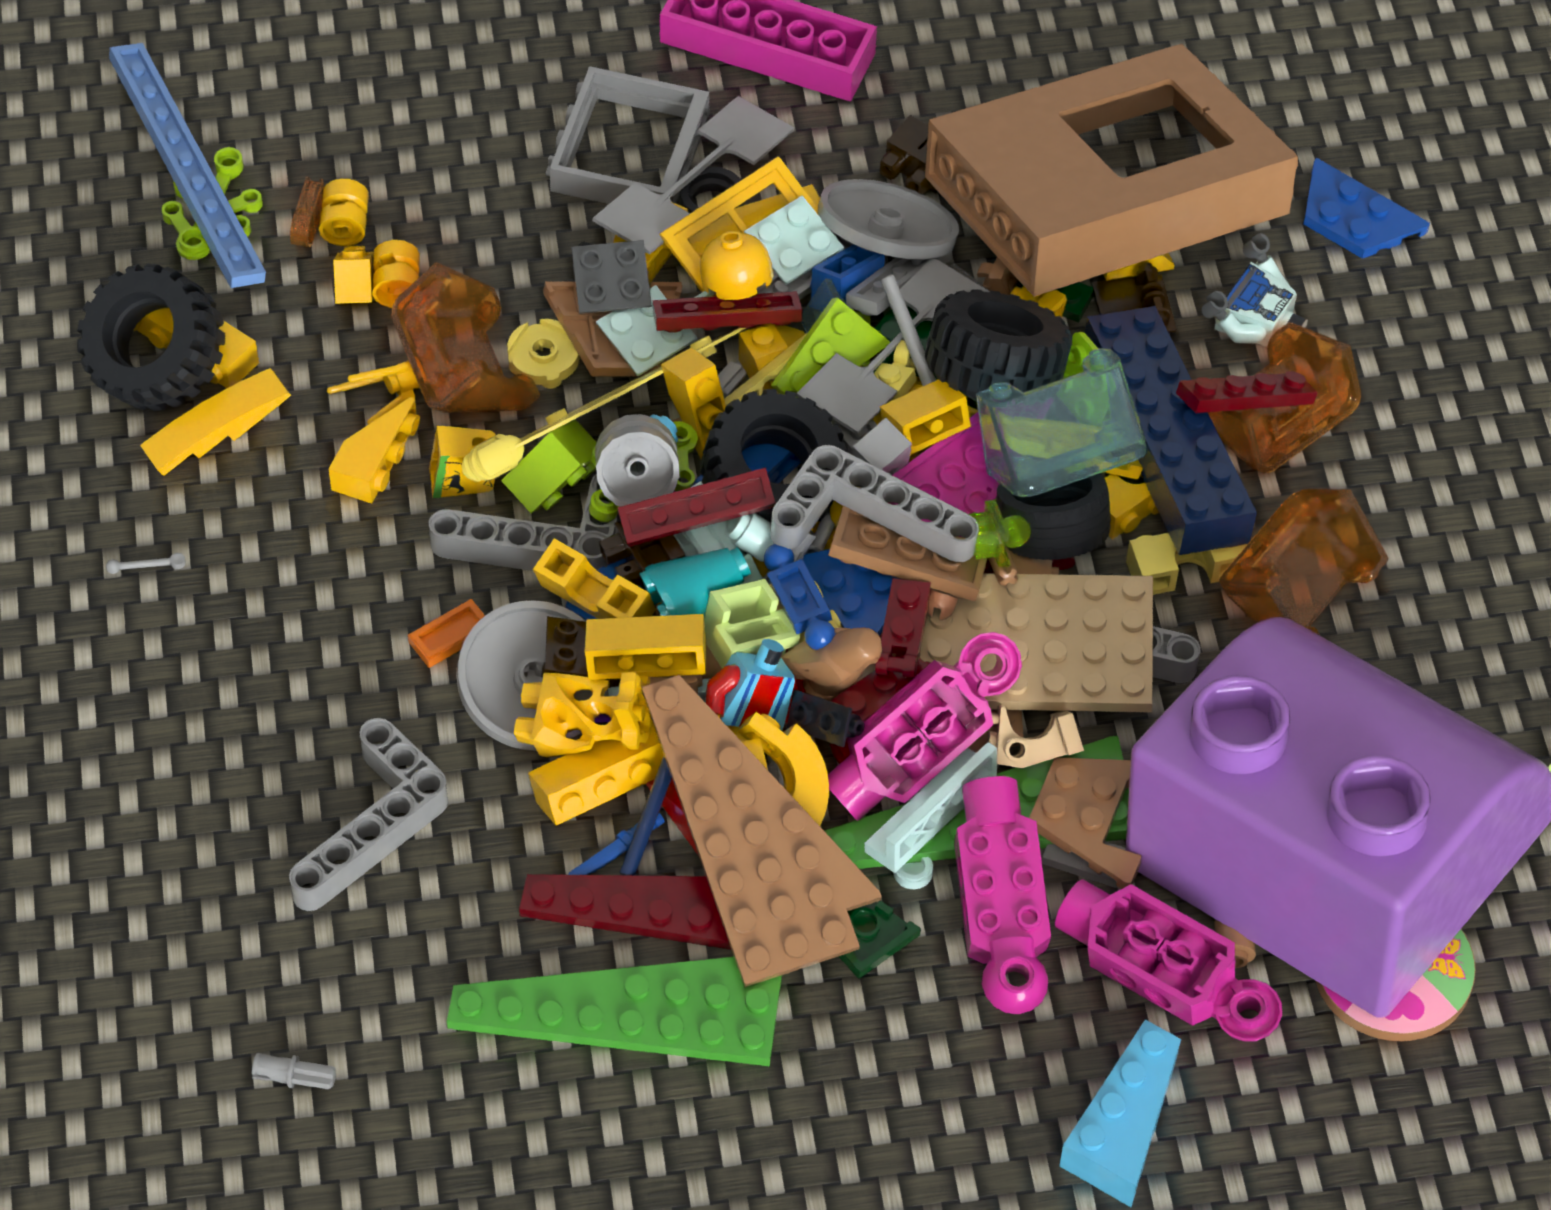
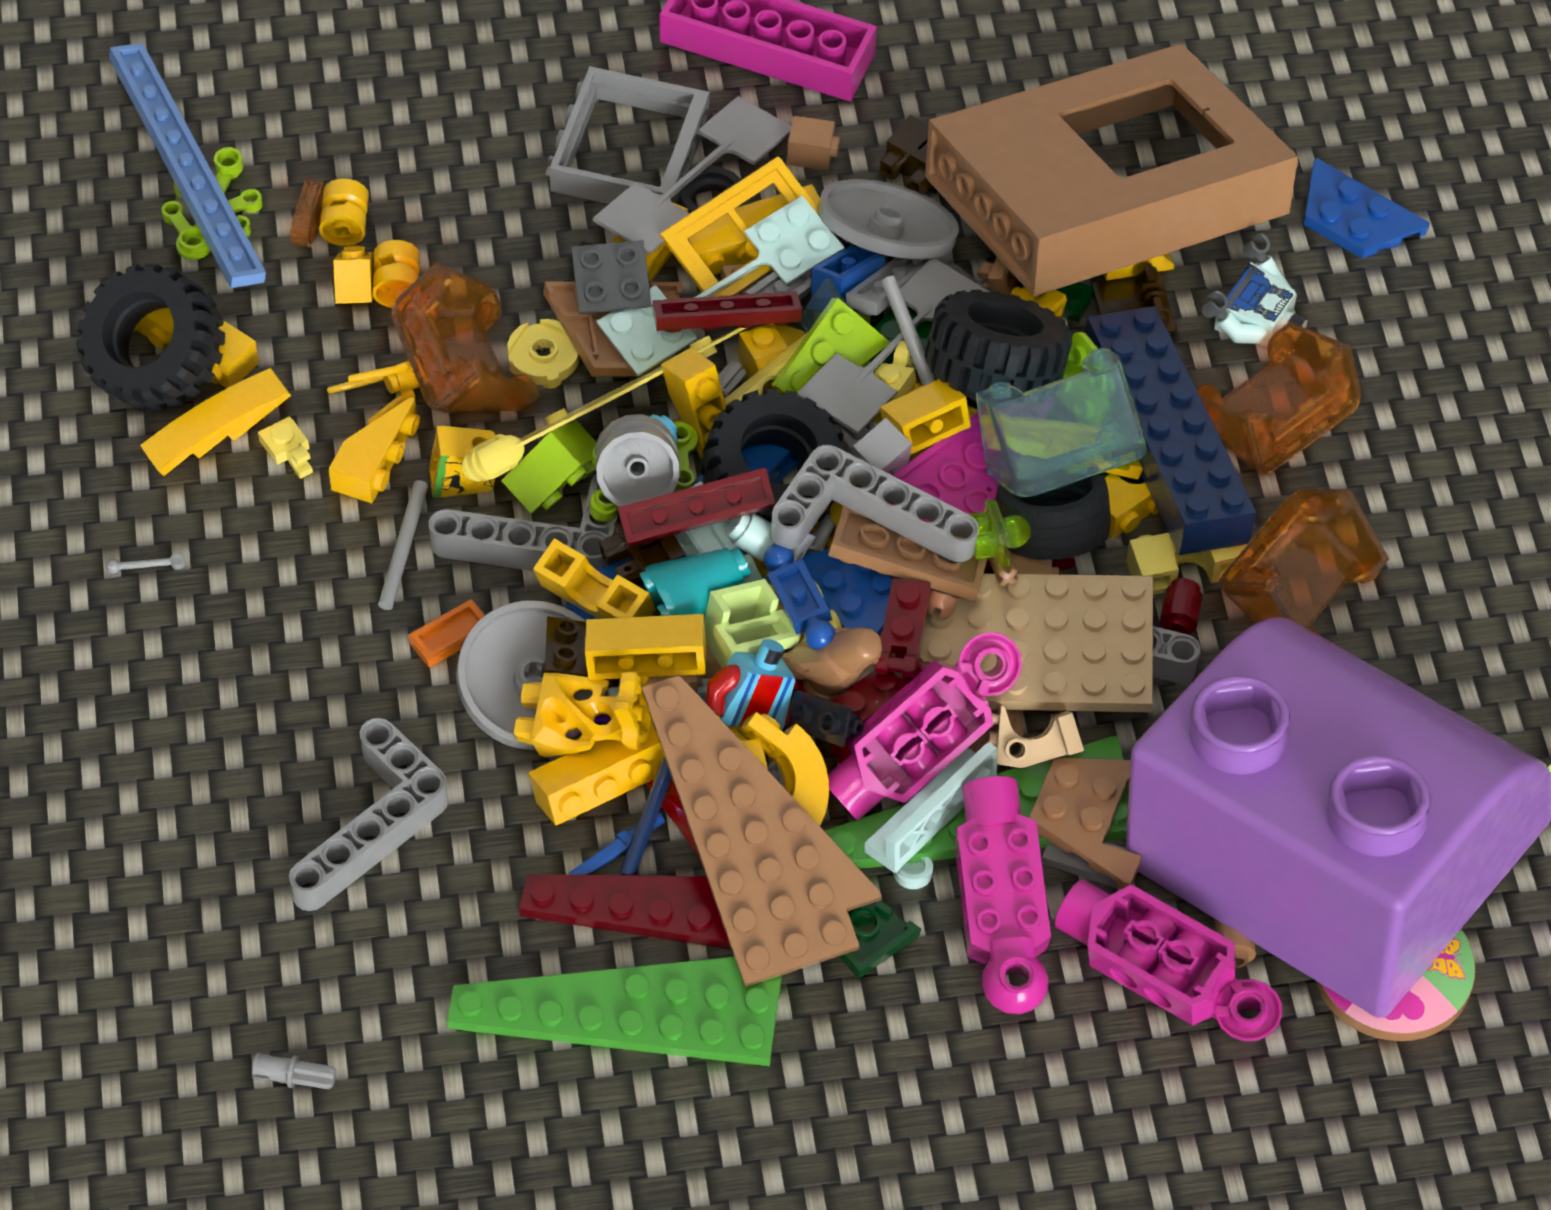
(287, 442): none -> light yellow plate
(403, 545): none -> light grey bar
(735, 266): yellow cylinder -> none
(812, 143): none -> medium nougat brick
(1119, 1124): medium azure wedge -> none
(1181, 606): none -> dark red brick
(1246, 392): dark red plate -> none

